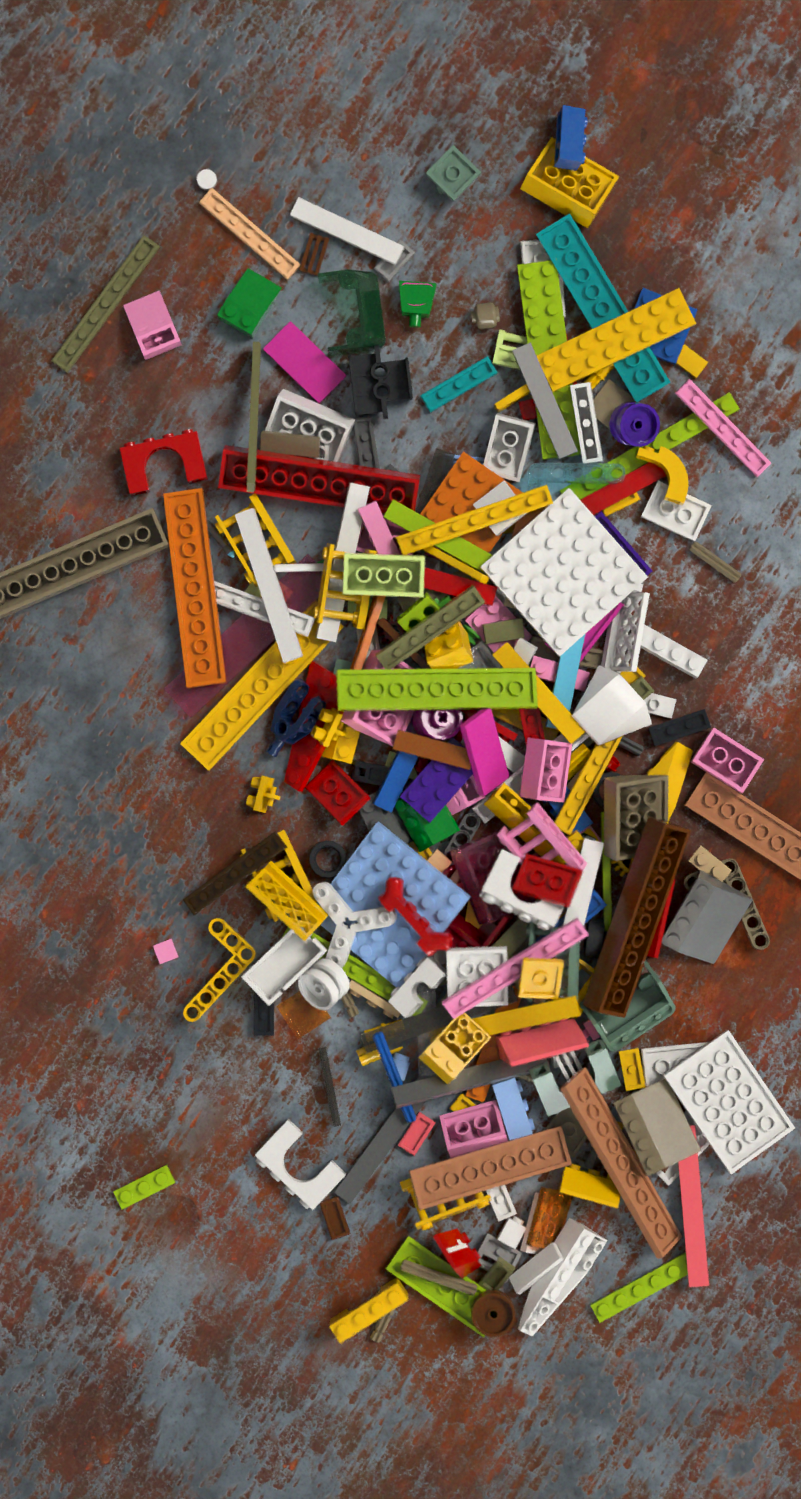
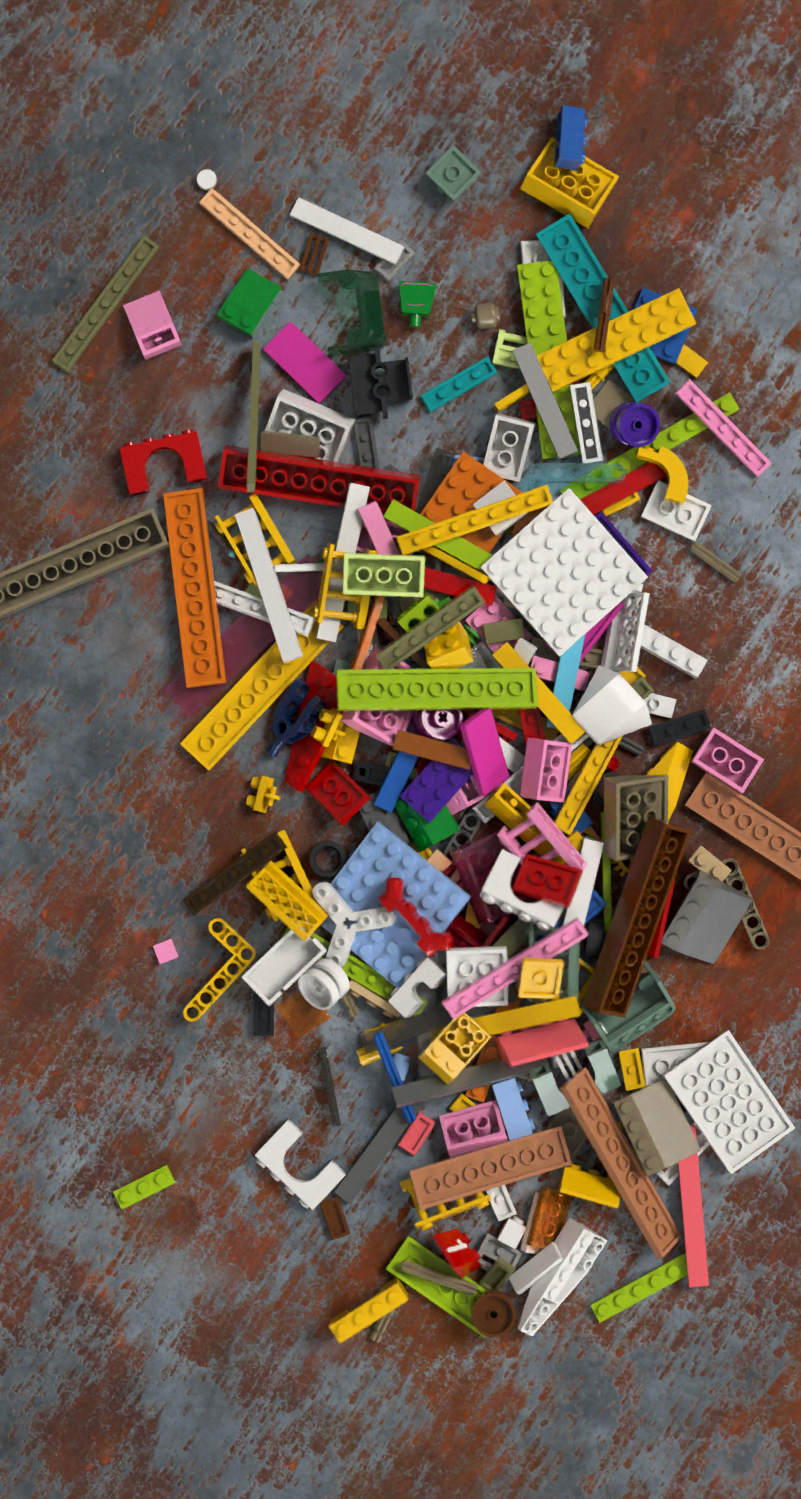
(604, 315): none -> reddish brown axle

